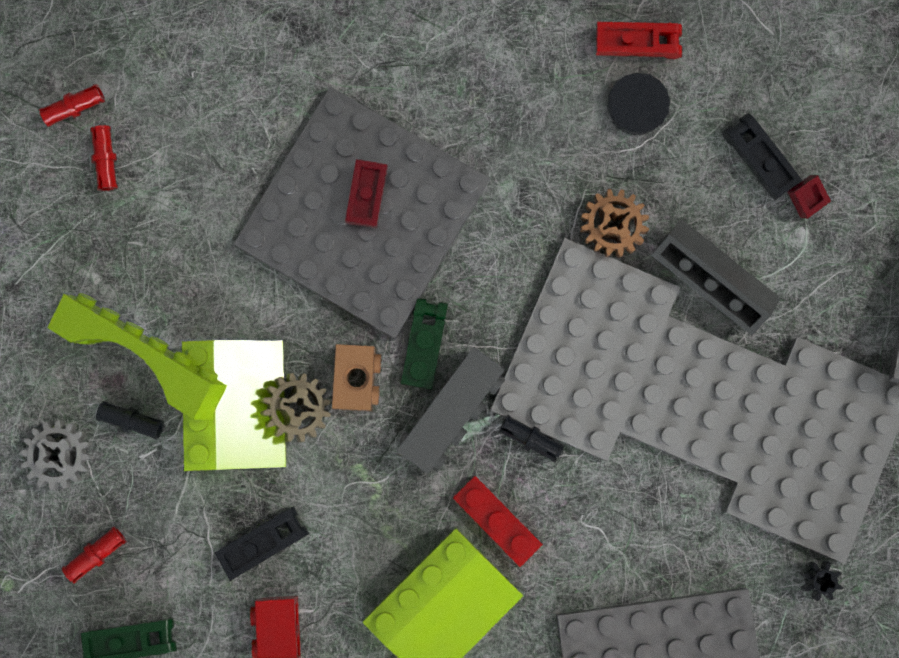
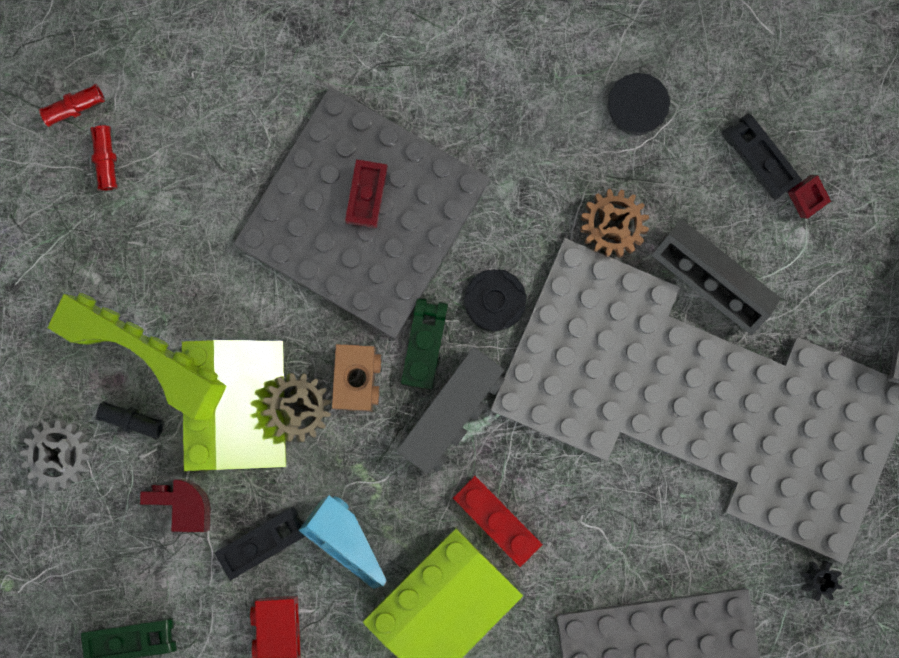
(93, 555): red pin -> none
(189, 504): none -> dark red brick
(340, 535): none -> medium azure slope
(486, 298): none -> black tile
(531, 438): black pin -> none
(638, 39): red plate -> none

